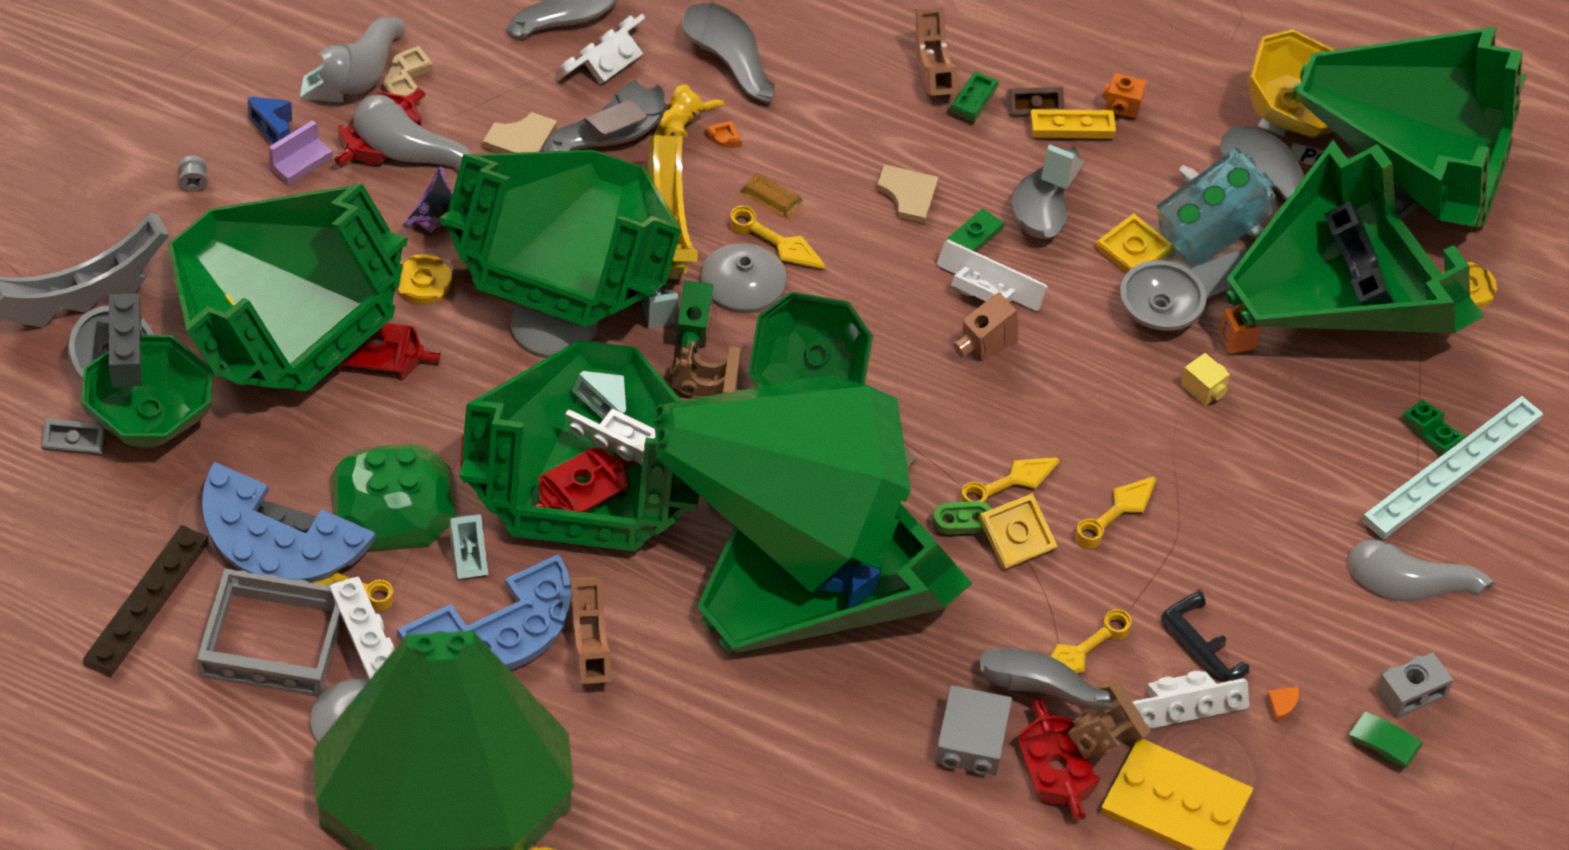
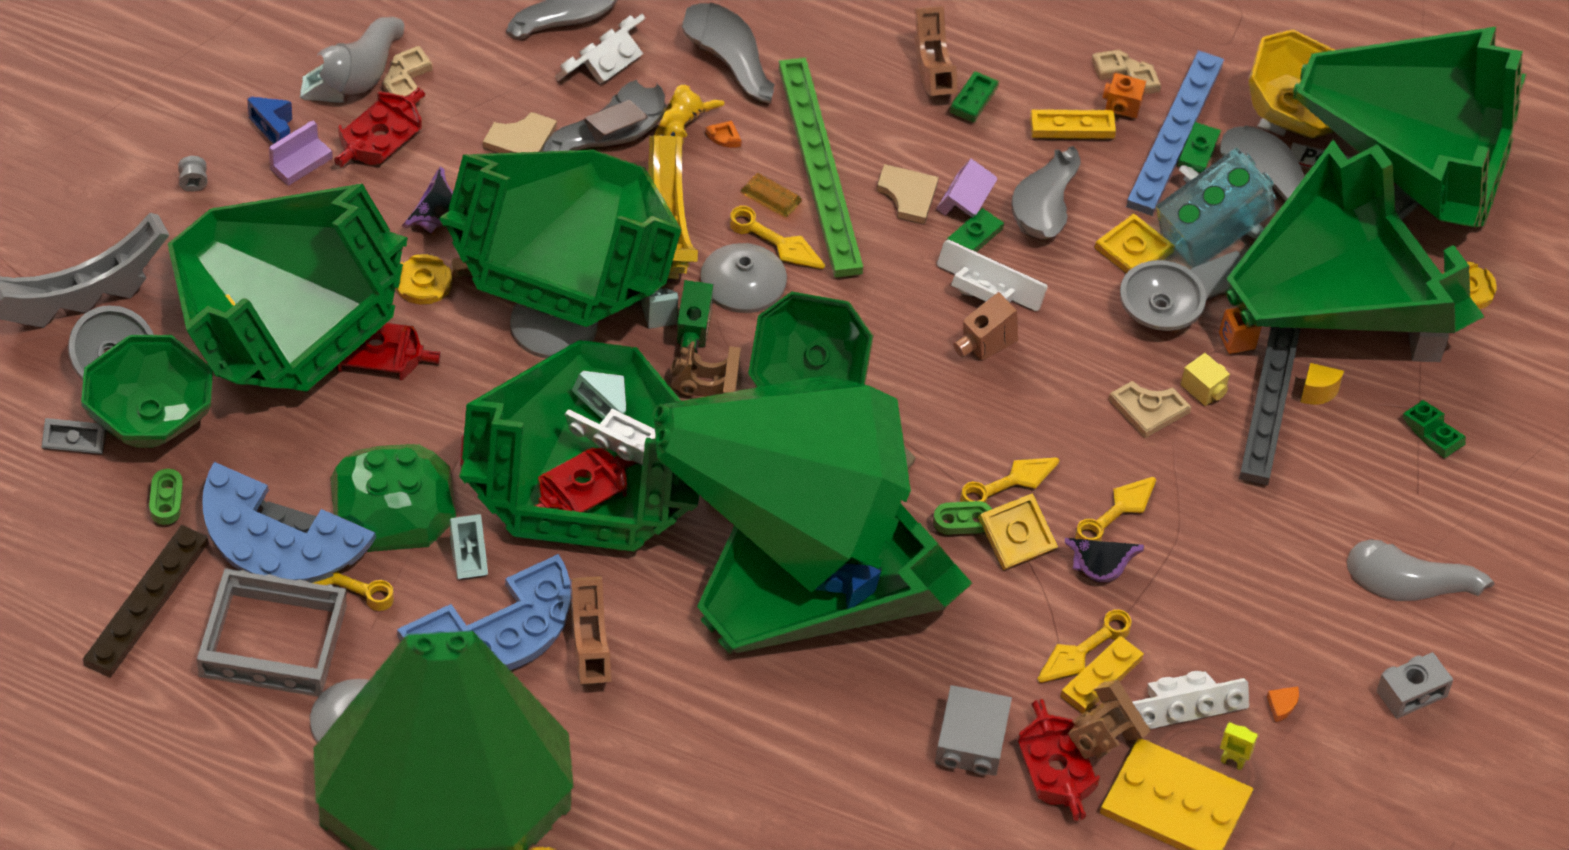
(124, 340): dark grey arch -> none
(166, 499): none -> bright green plate
(362, 623): white bracket -> none
(390, 130): light grey animal -> none
(820, 168): none -> bright green plate
(968, 189): none -> lavender panel
(1023, 100): reddish brown slope -> none
(1041, 674): light grey animal -> none
(1060, 166): light aqua slope -> none
(1101, 559): none -> black hat
(1110, 665): none -> yellow plate
(1118, 62): none -> tan tile
(1149, 409): none -> tan tile
(1174, 133): none -> medium blue plate
(1195, 643): black piece -> none
(1199, 147): none -> green plate
(1238, 744): none -> neon yellow plate
(1269, 405): none -> dark grey plate
(1321, 384): none -> yellow brick
(1360, 256): black arch -> none
(1388, 739): green slope -> none
(1427, 346): none -> light grey slope
(1452, 467): light aqua plate -> none

